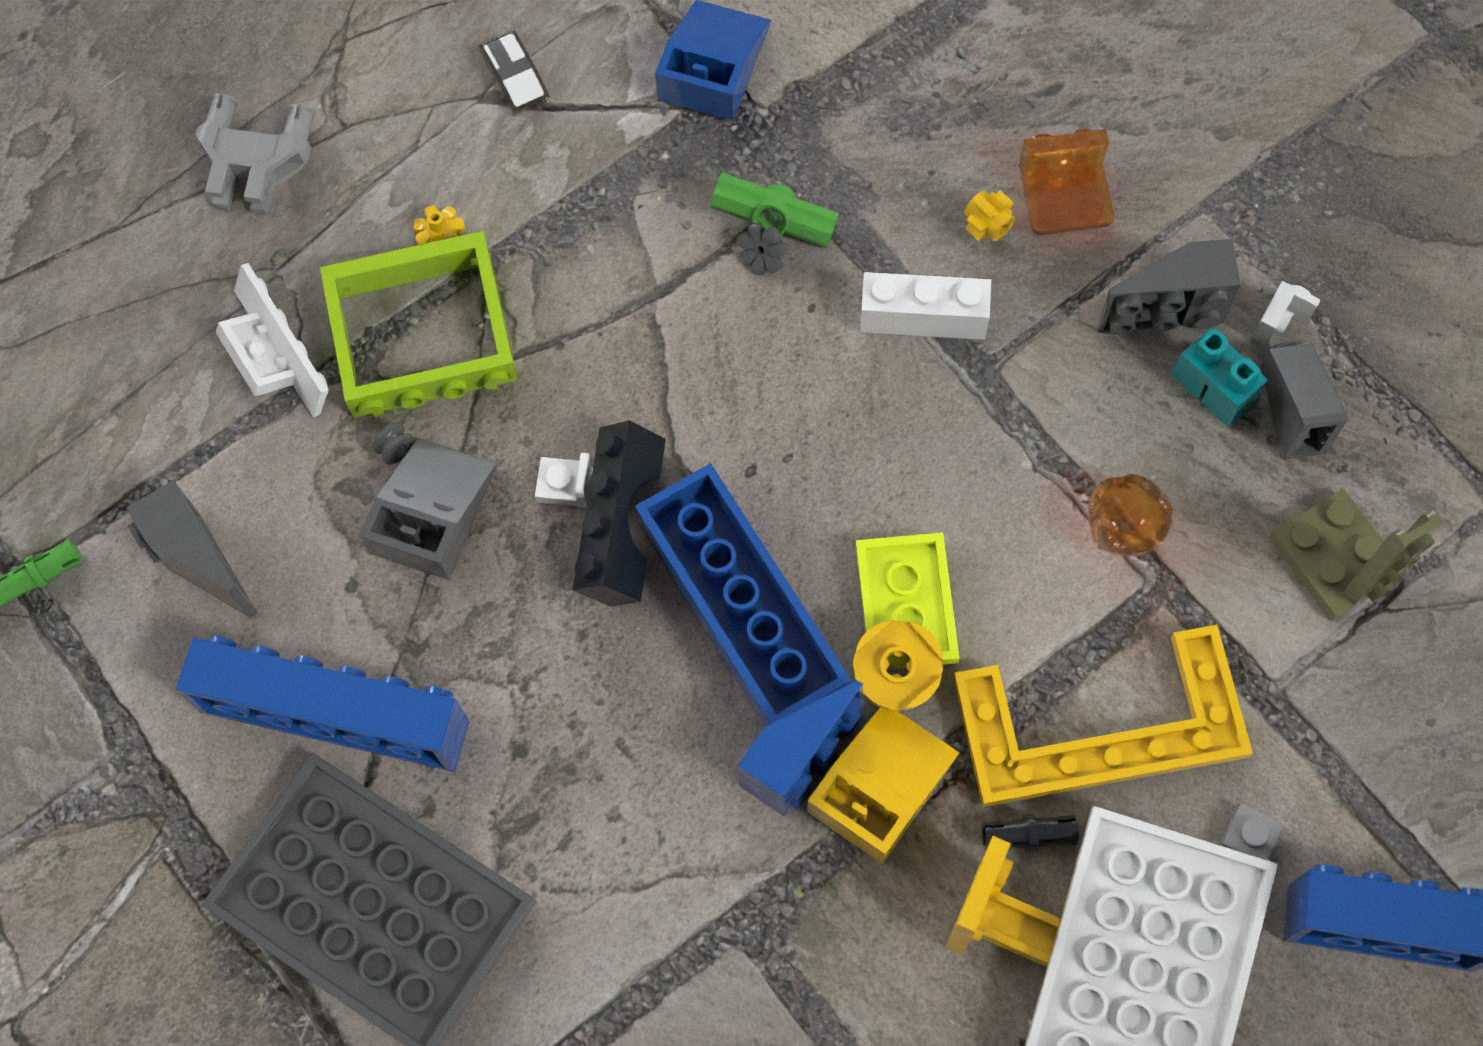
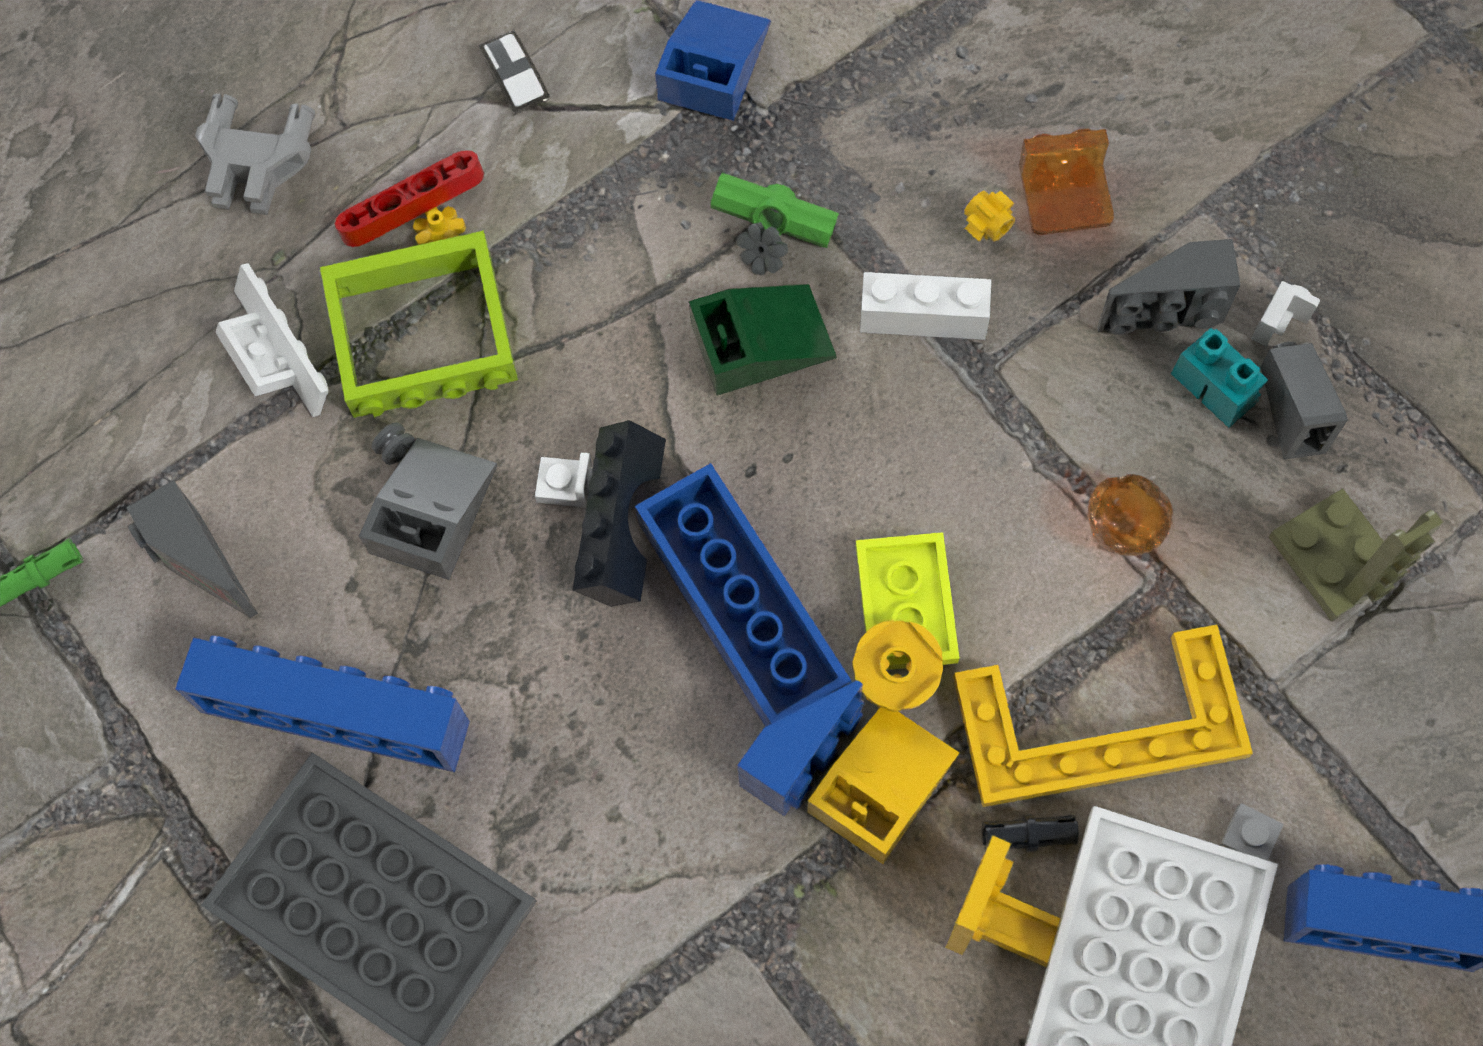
(370, 220): none -> red beam
(759, 334): none -> dark green slope

